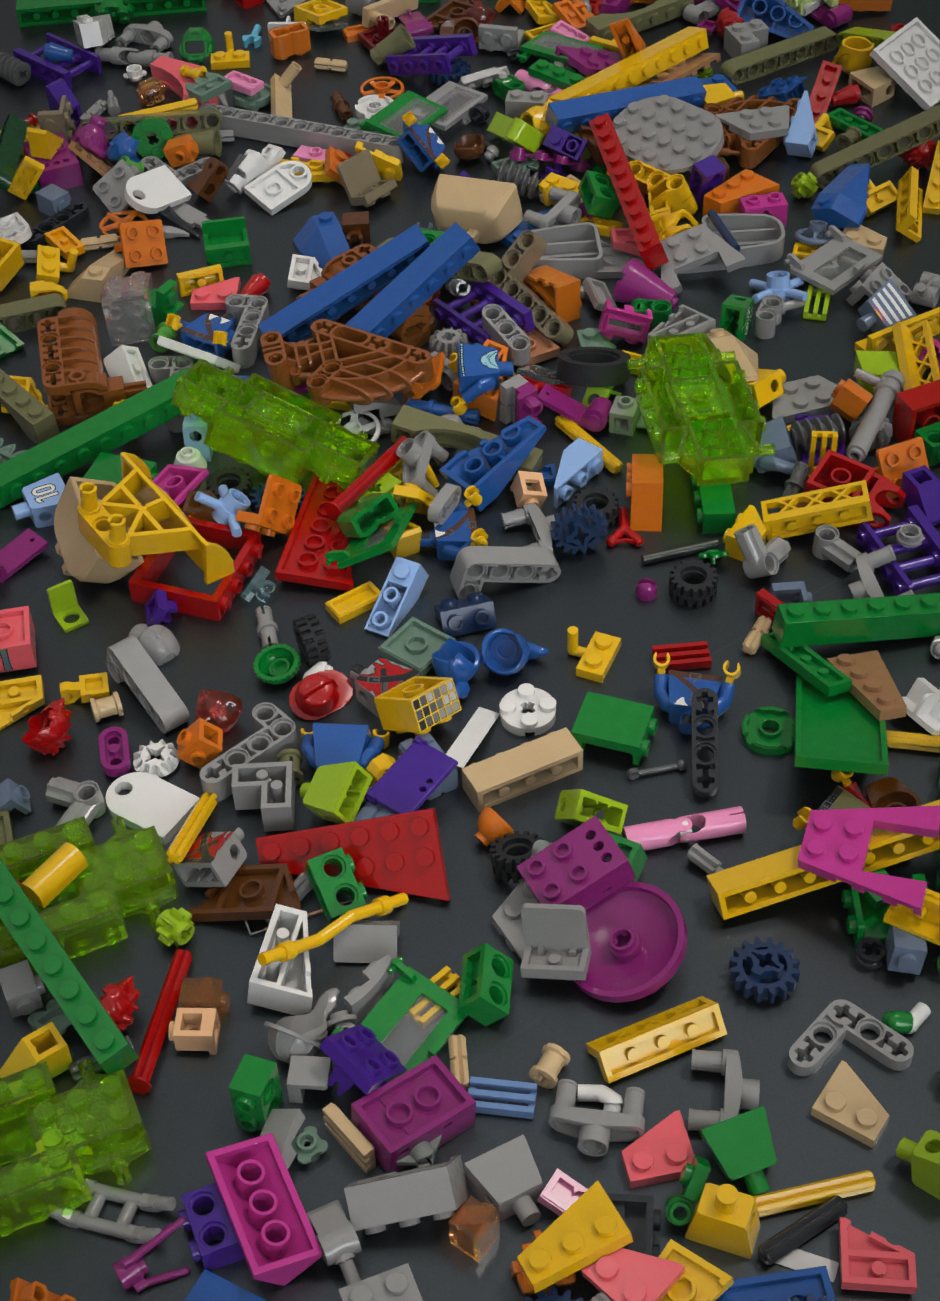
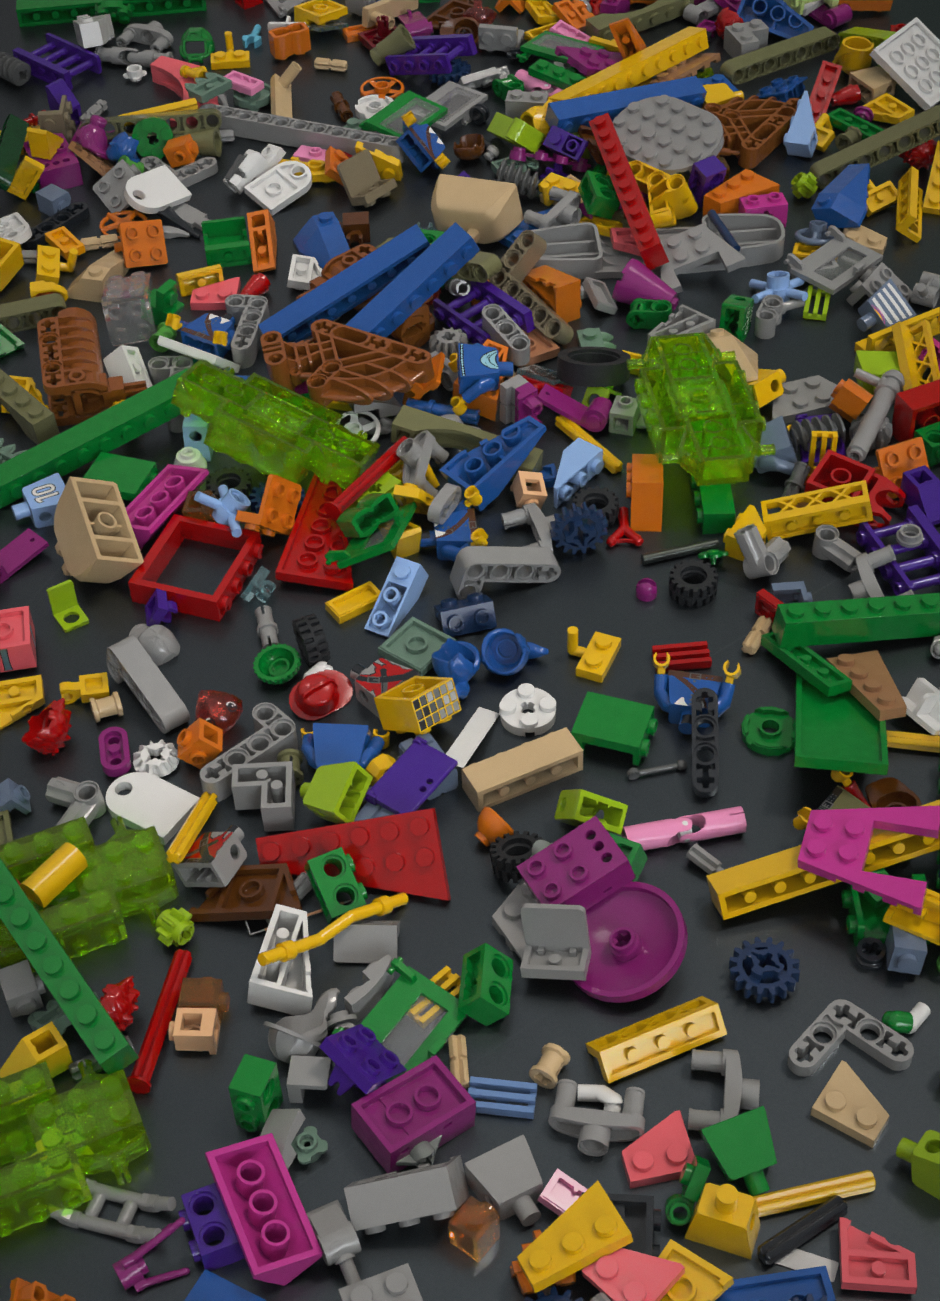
(57, 53): blue cone -> none
(106, 523): yellow piece -> none
(112, 103): light grey axle -> none
(150, 91): clear orange head -> none
(209, 179): reddish brown leg -> none
(262, 240): none -> orange slope
(349, 1137): tan tile -> none
(624, 323): dark pink window -> none
(667, 226): yellow piece -> none
(758, 123): light grey wing -> none
(890, 109): none -> yellow wing

